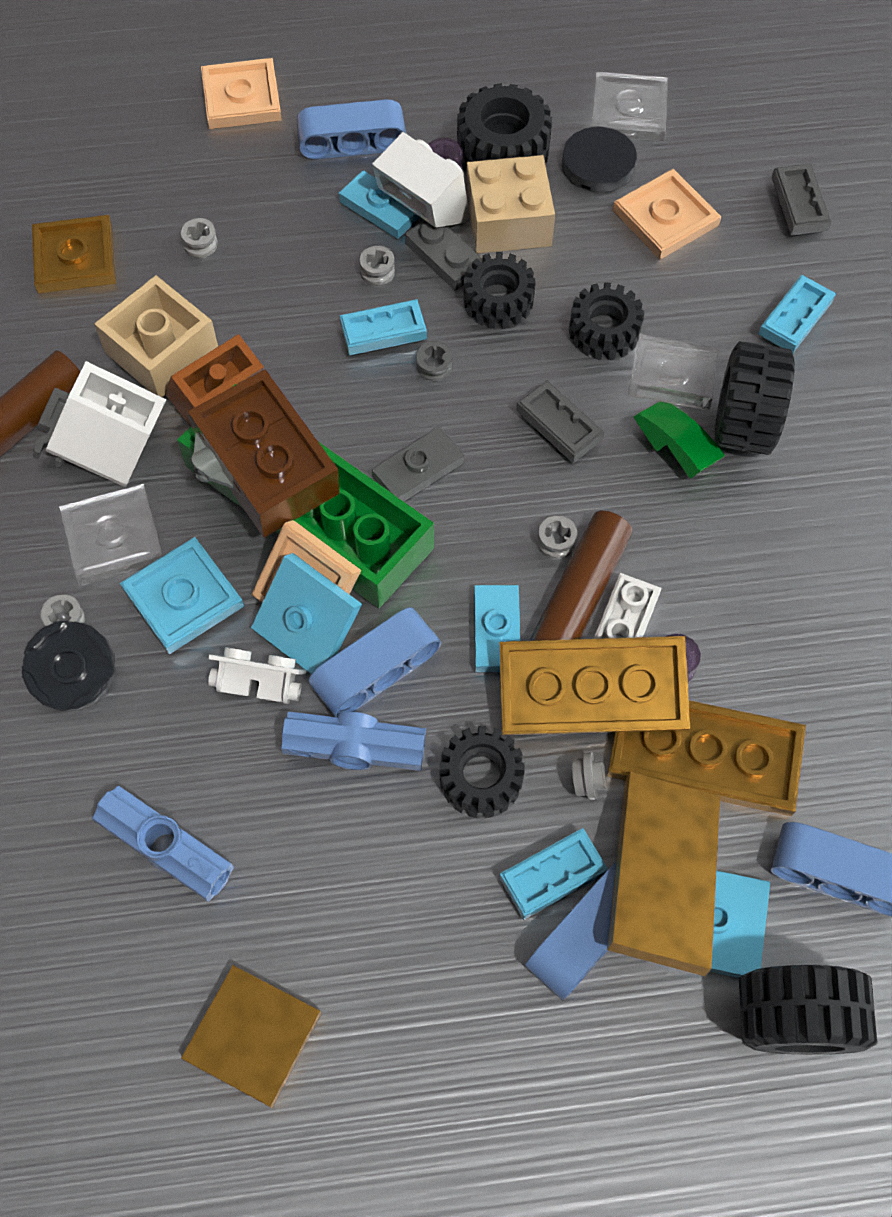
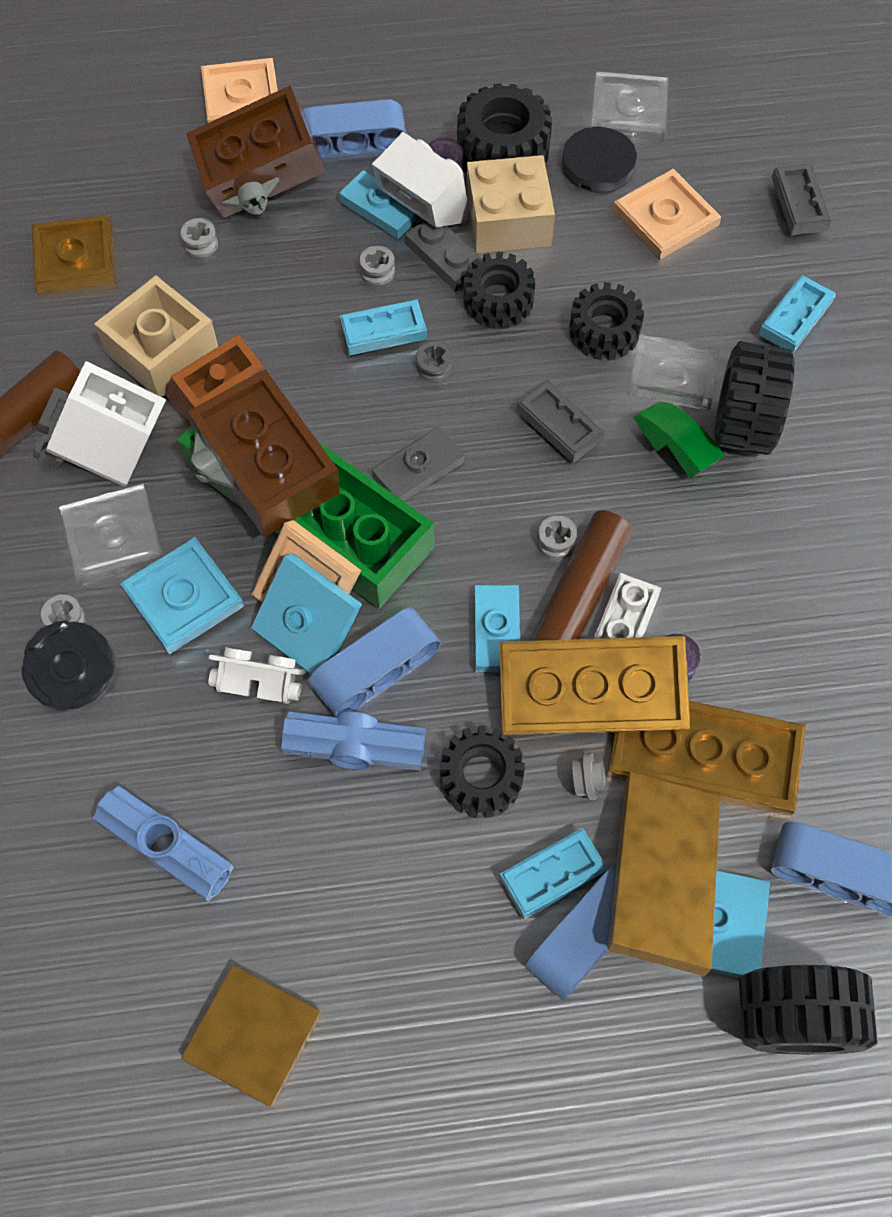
(255, 153): none -> reddish brown piece

